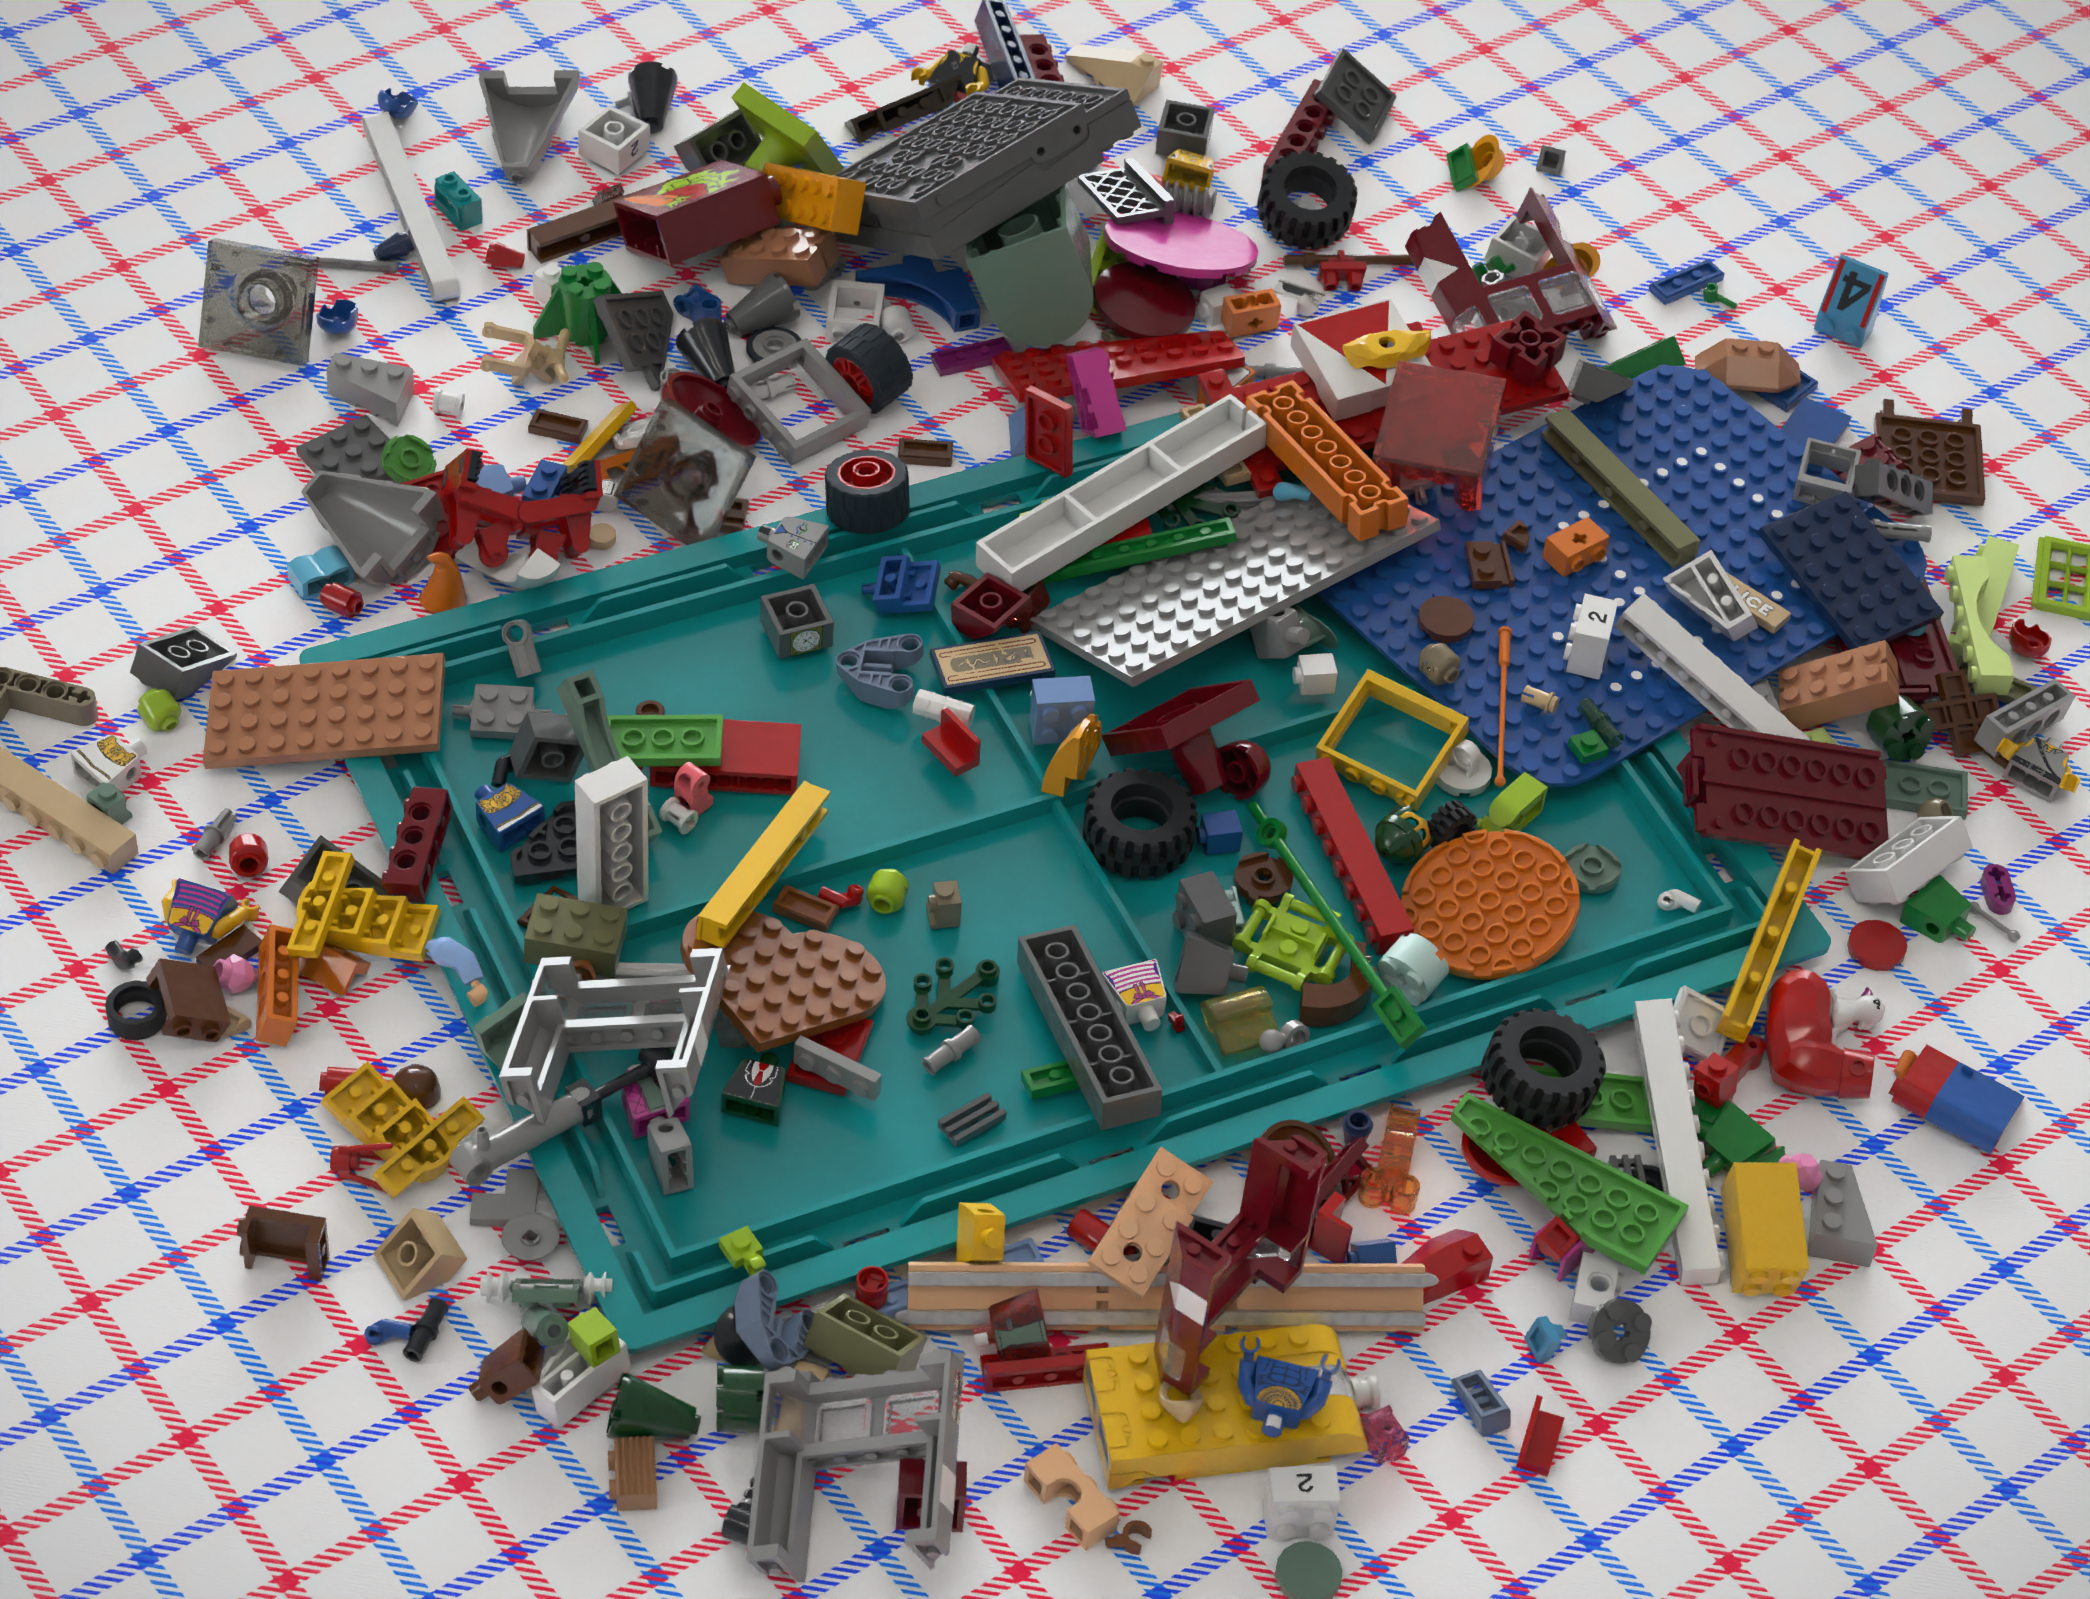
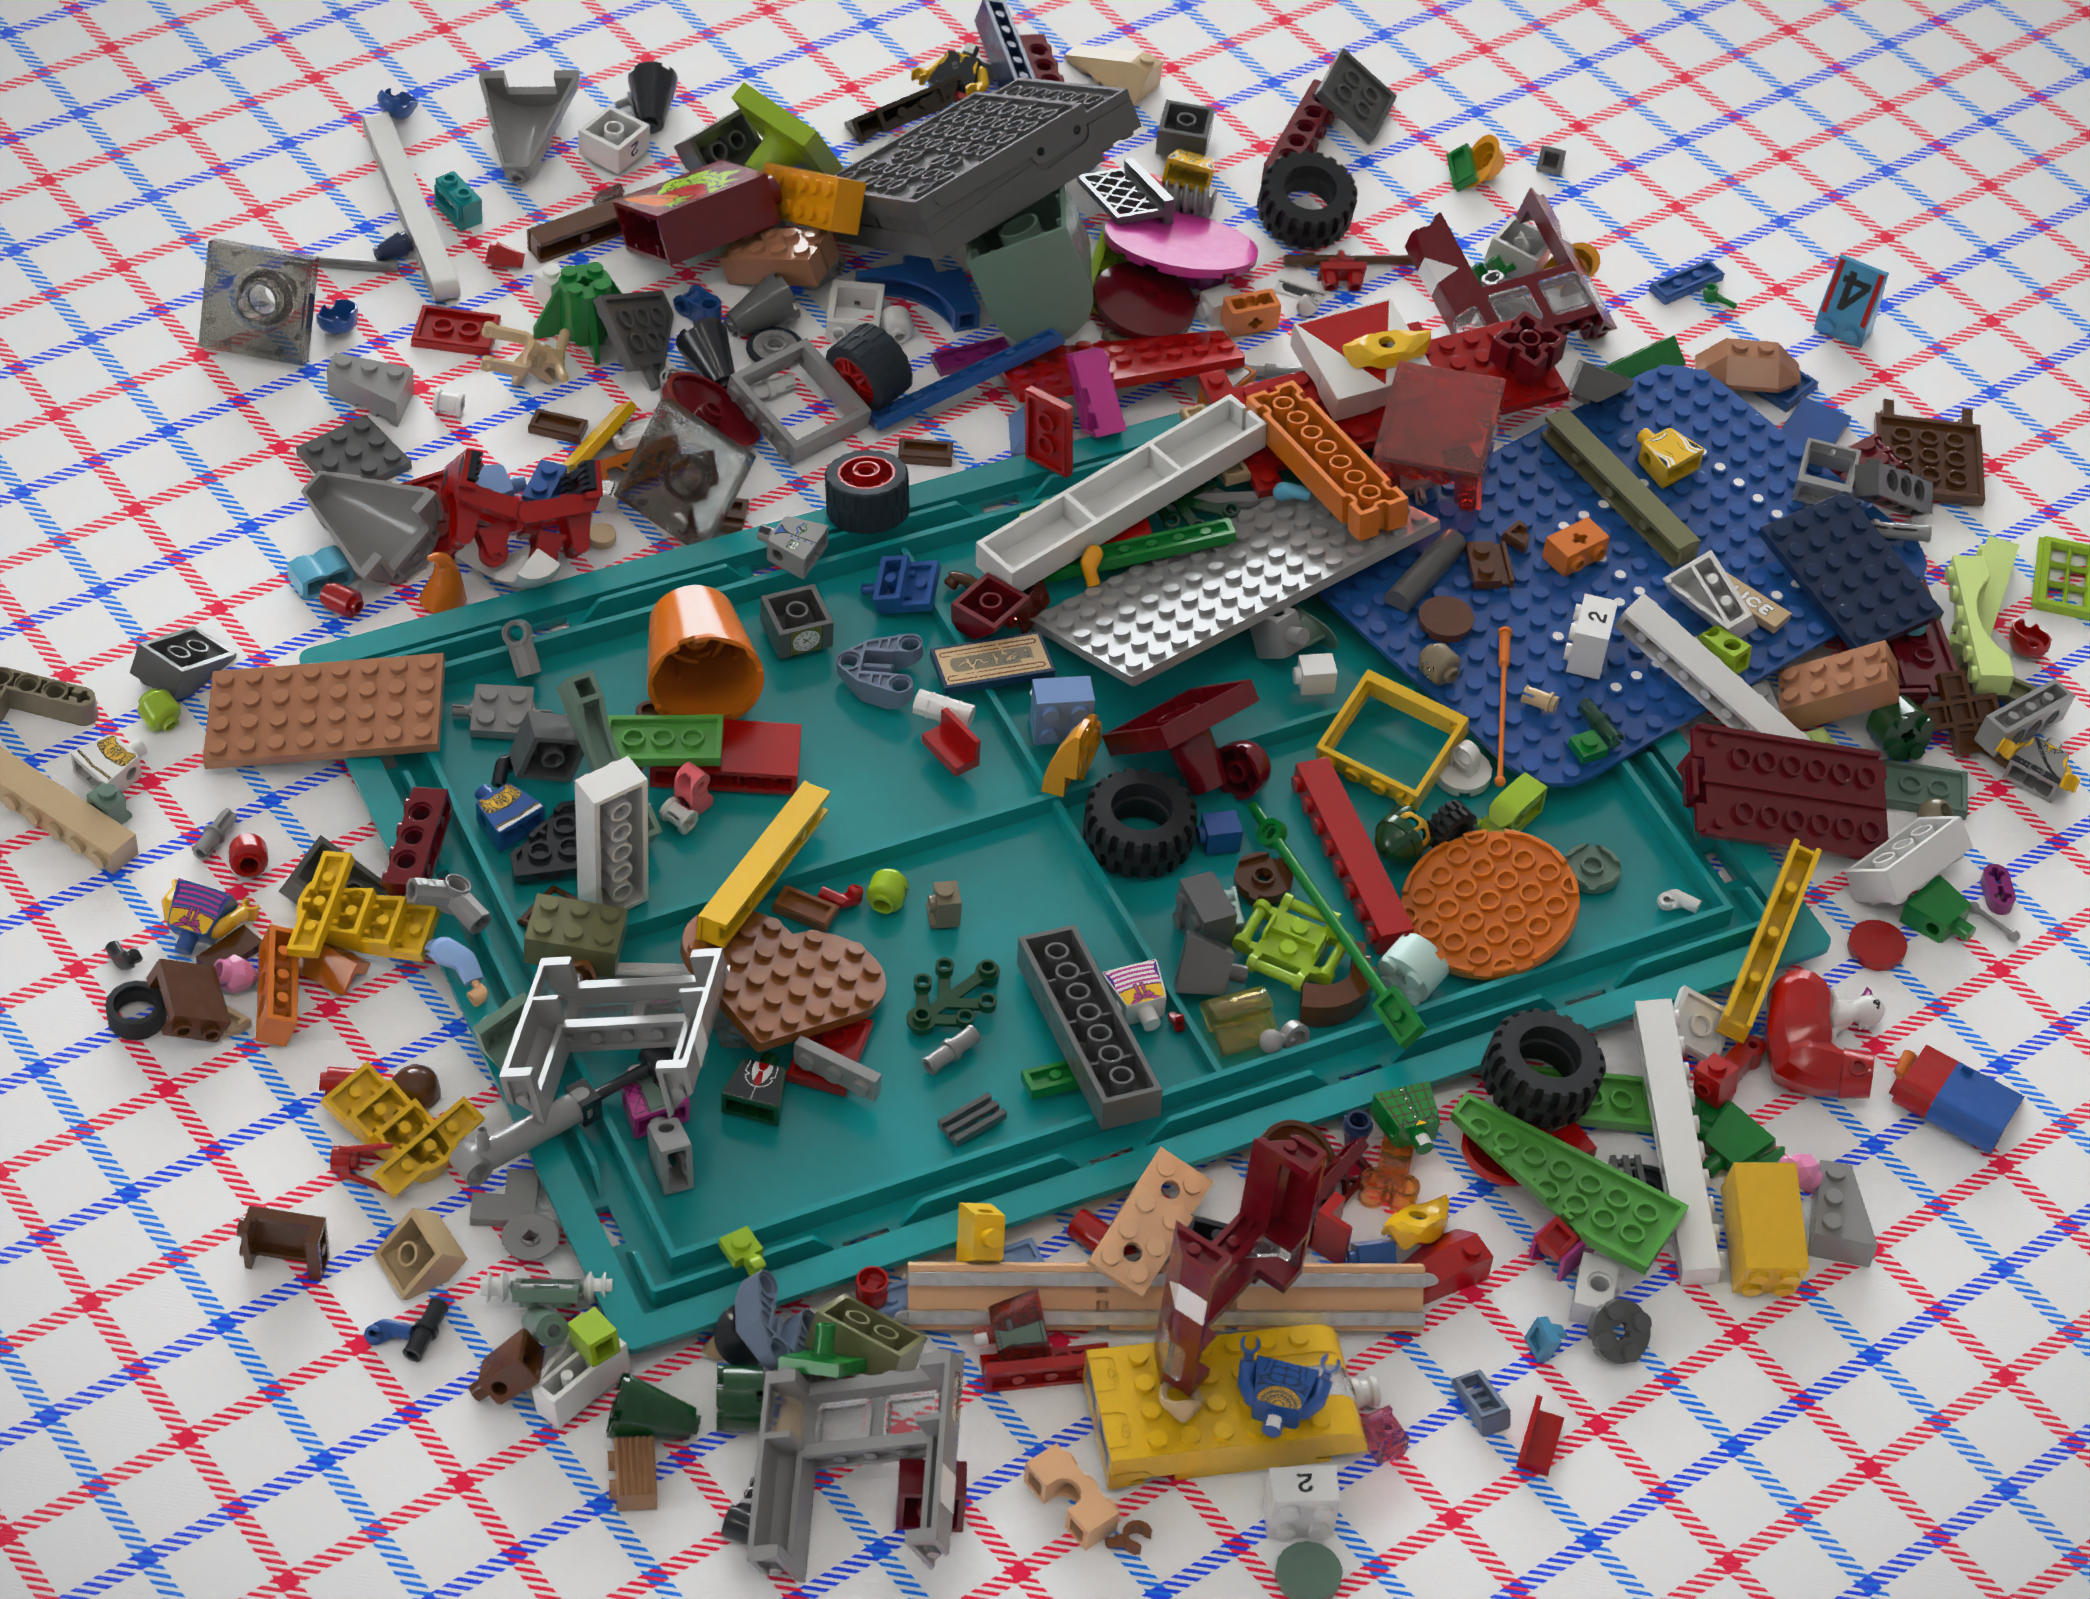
(407, 458): bright green tile -> none
(450, 897): none -> light grey piece
(453, 330): none -> red tile
(701, 656): none -> orange cone
(822, 1359): none -> green tile
(966, 378): none -> blue tile
(1090, 563): none -> light orange arm
(1407, 1116): none -> green torso
(1409, 1231): none -> yellow piece
(1426, 570): none -> dark grey brick
(1668, 455): none -> yellow torso
(1728, 647): none -> lime leg

